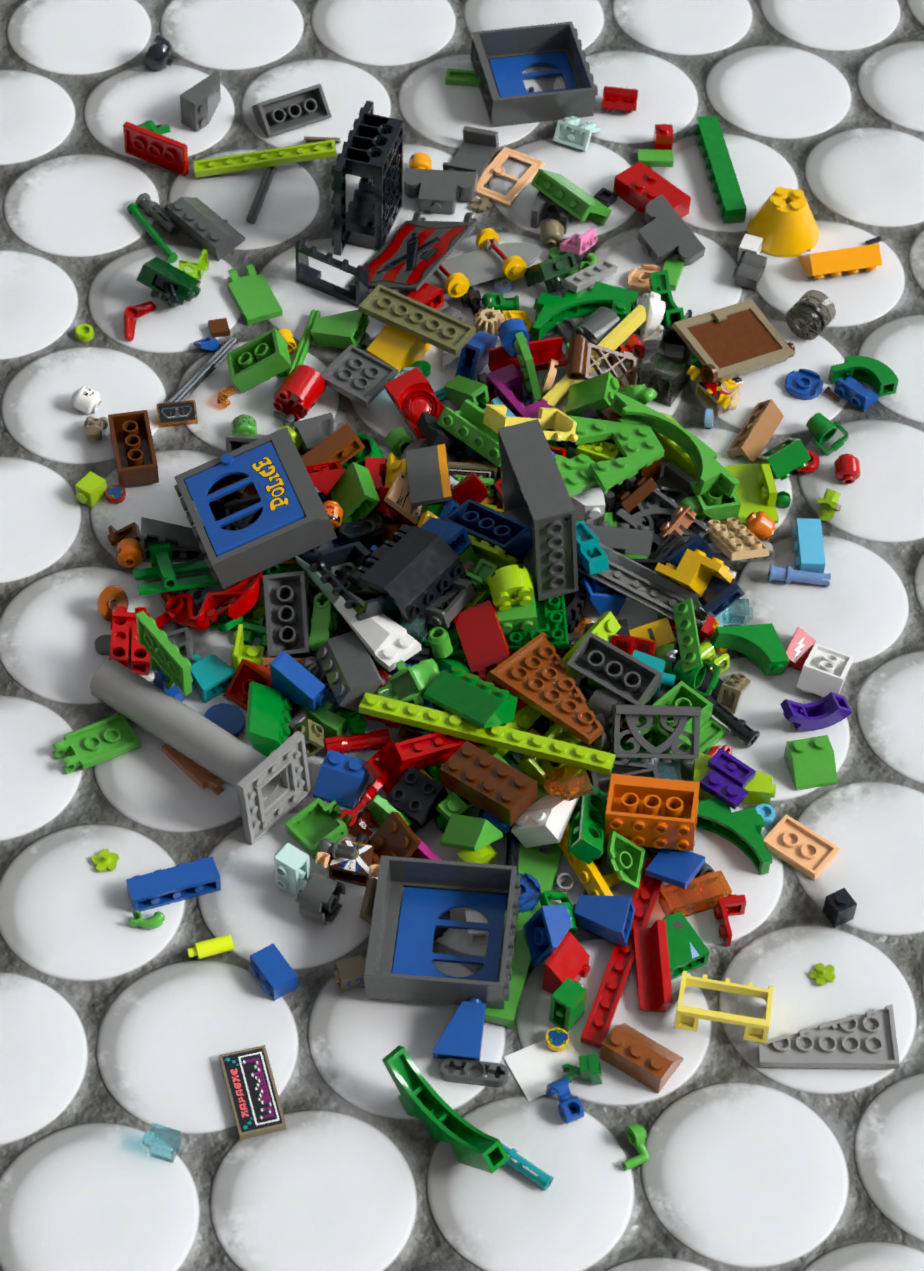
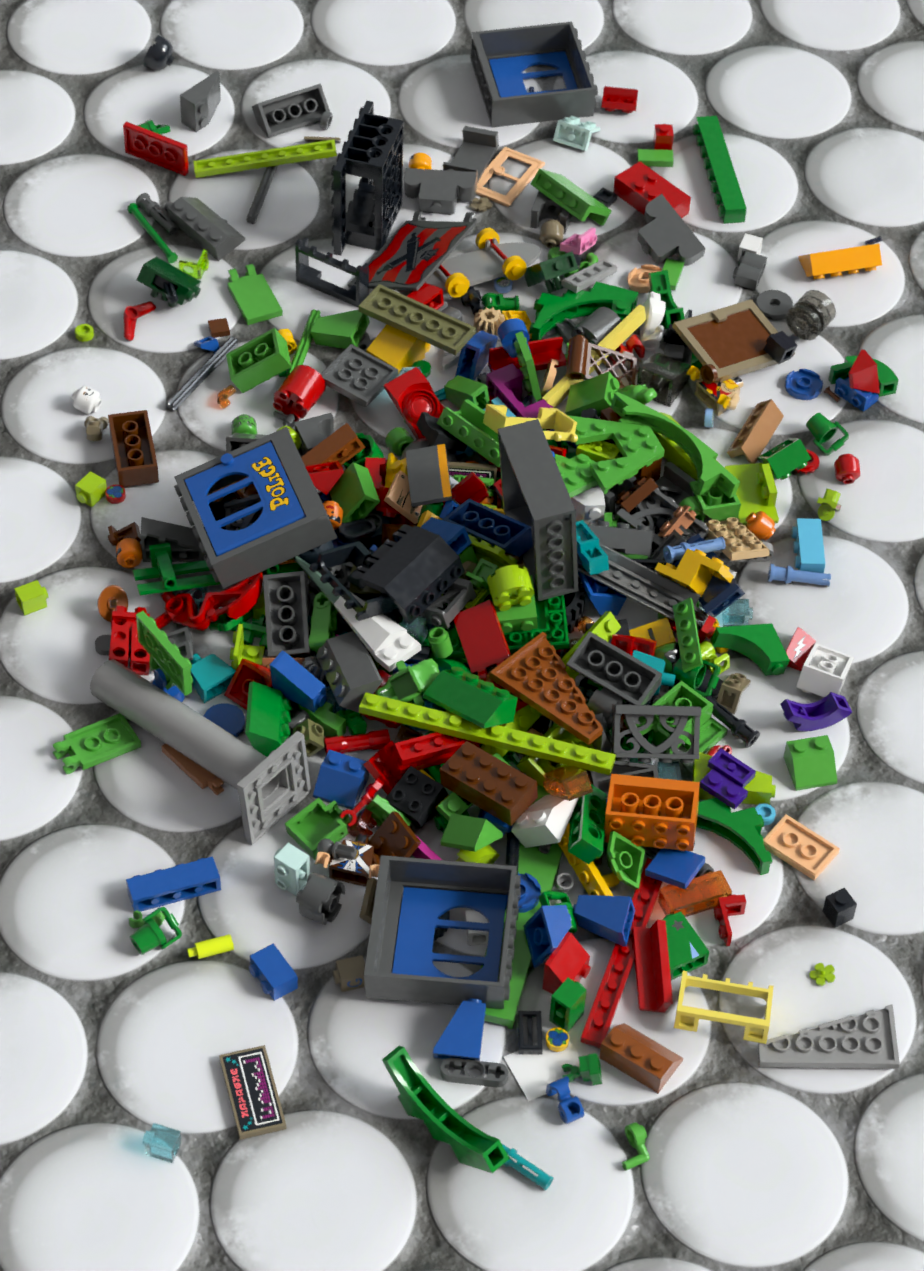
(31, 597): none -> lime brick
(105, 860): lime plant -> none
(151, 936): none -> green piece
(177, 413): slope -> none
(326, 120): none -> dark grey tile
(461, 78): bright green tile -> none
(530, 1048): none -> black tile
(677, 552): none -> medium blue pin
(776, 297): none -> dark grey tile
(781, 346): none -> black brick
(783, 499): green hinge -> none
(785, 224): yellow cone -> none
(864, 373): none -> red slope

